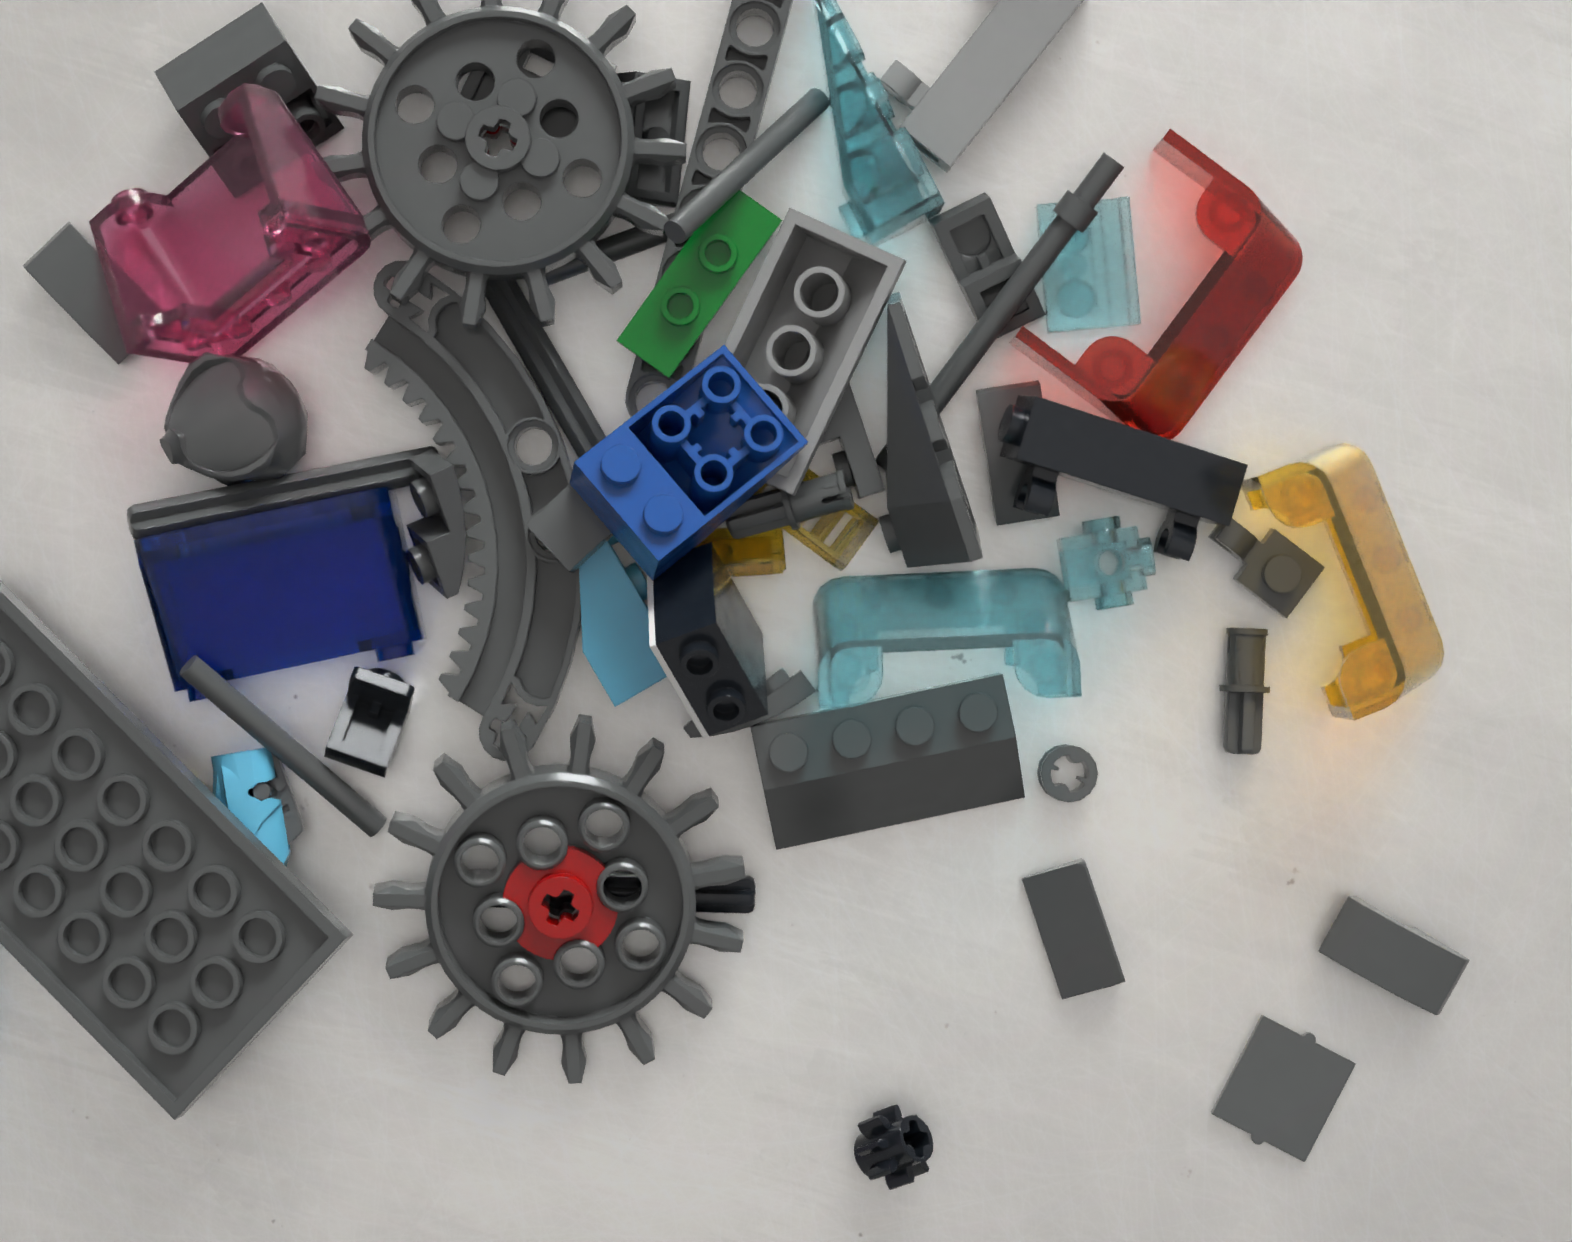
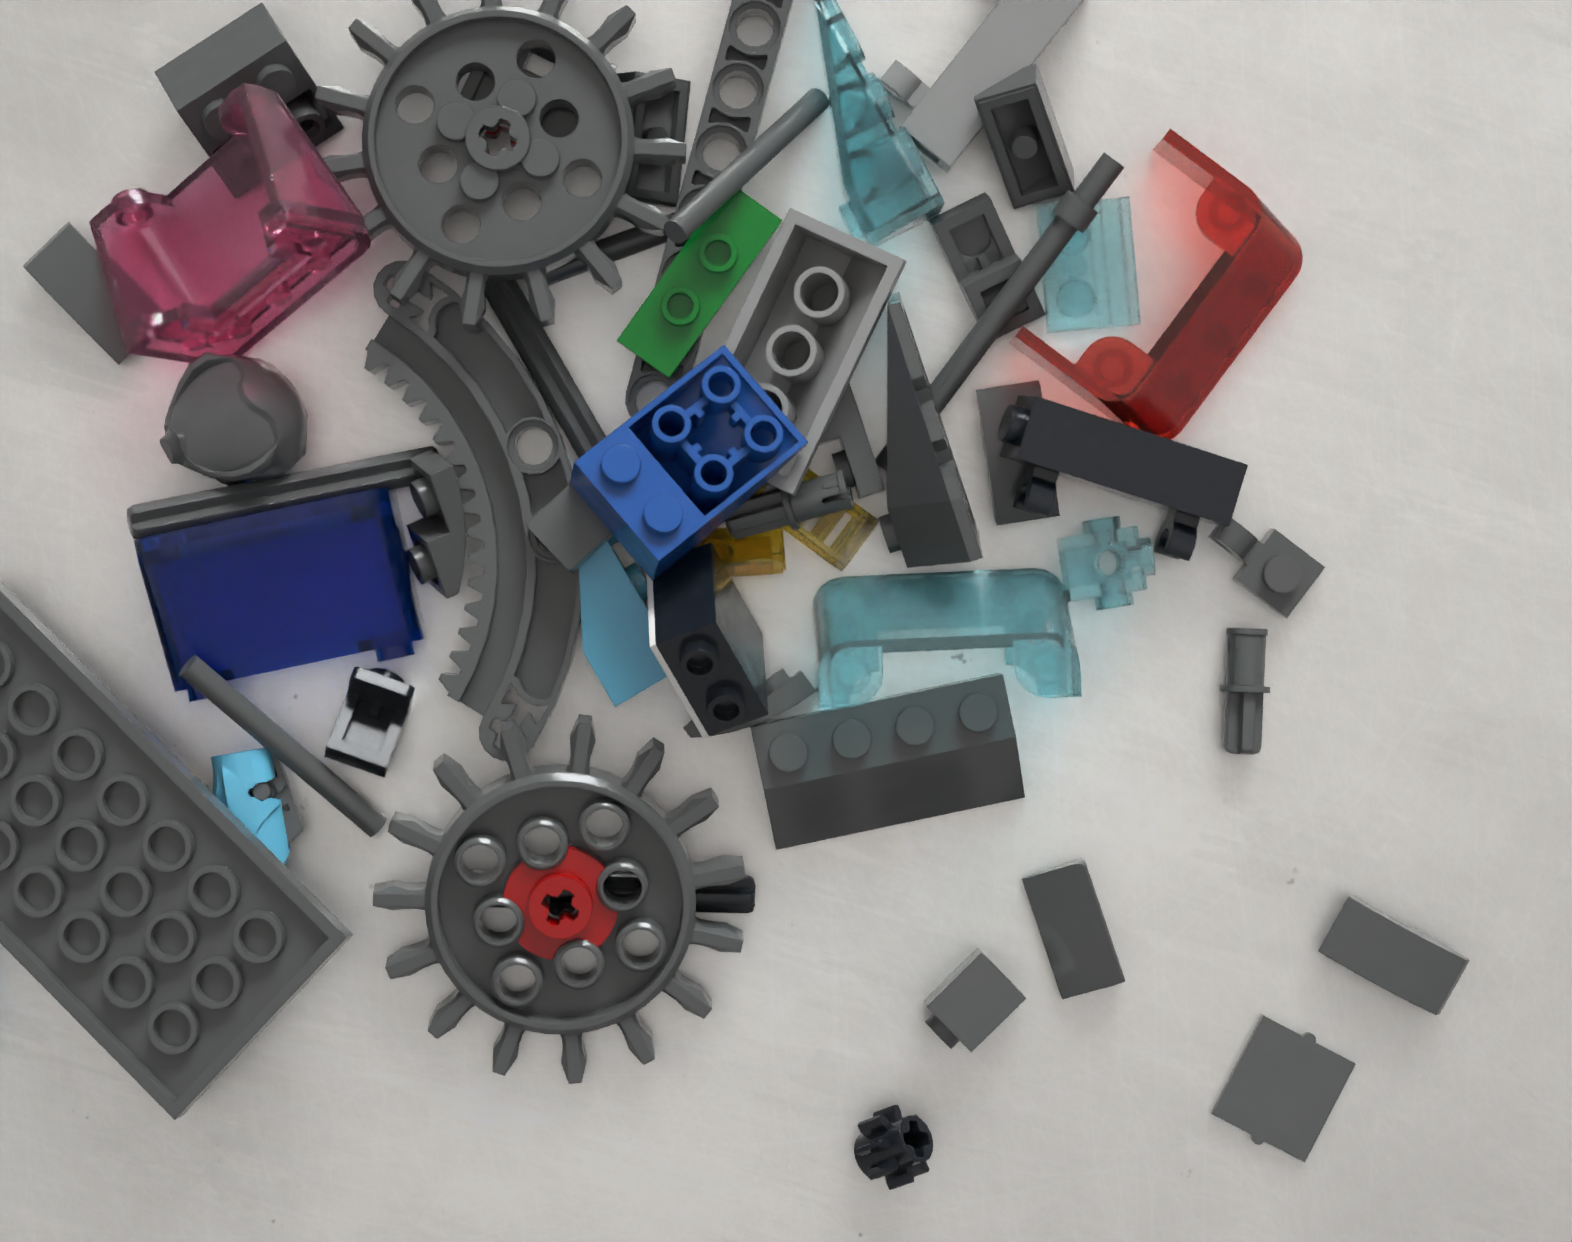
(971, 1002): none -> dark grey brick
(1025, 138): none -> dark grey slope
(1059, 790): dark grey bush -> none
(1401, 637): clear yellow windscreen -> none

